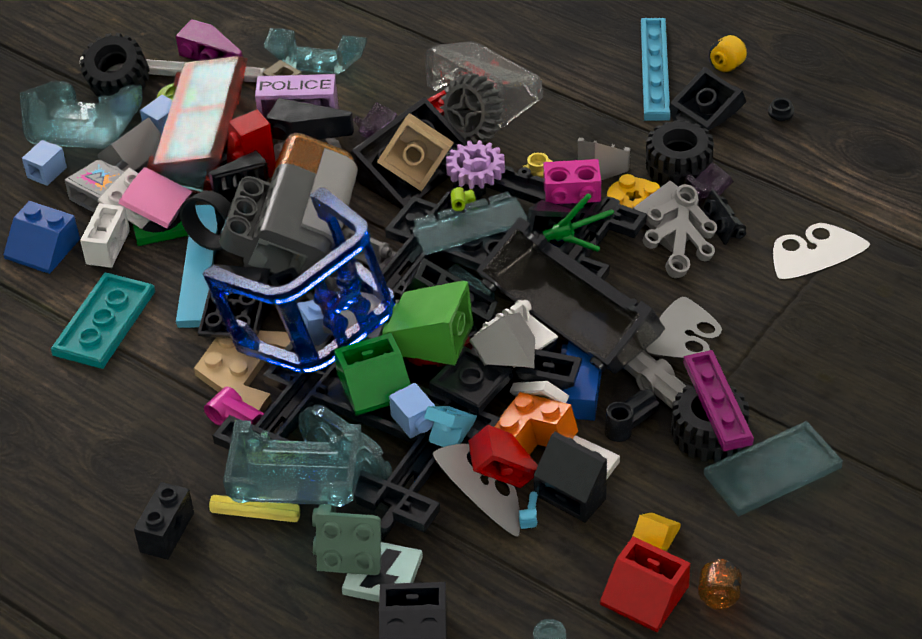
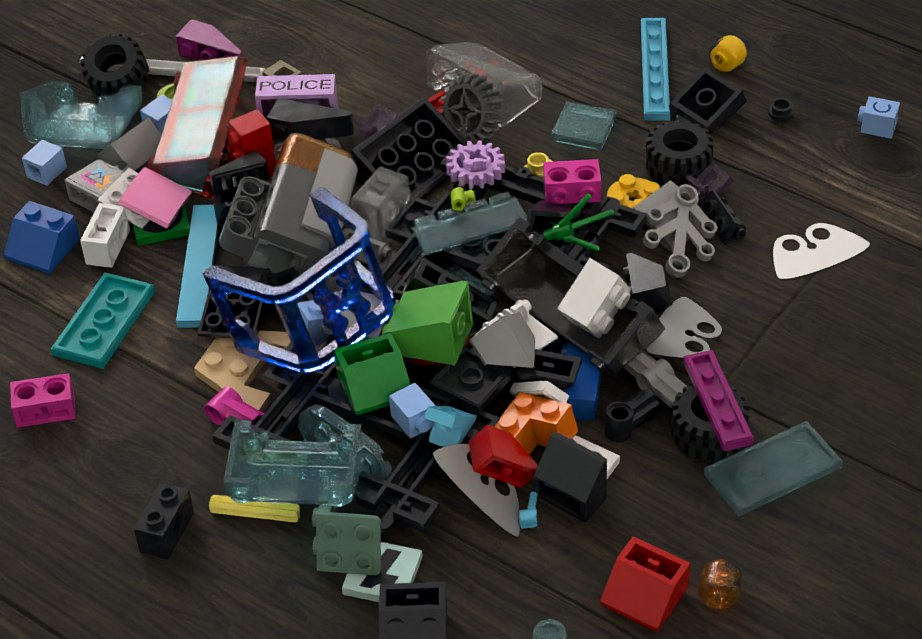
(43, 400): none -> dark pink brick
(194, 226): black tyre -> none
(283, 46): clear light blue slope -> none
(381, 200): none -> clear brick
(415, 152): tan slope -> none
(583, 125): none -> clear light blue tile
(595, 299): none -> white brick
(611, 160): light grey slope -> none
(647, 281): none -> slope
(656, 530): yellow slope -> none
(879, 117): none -> light blue brick

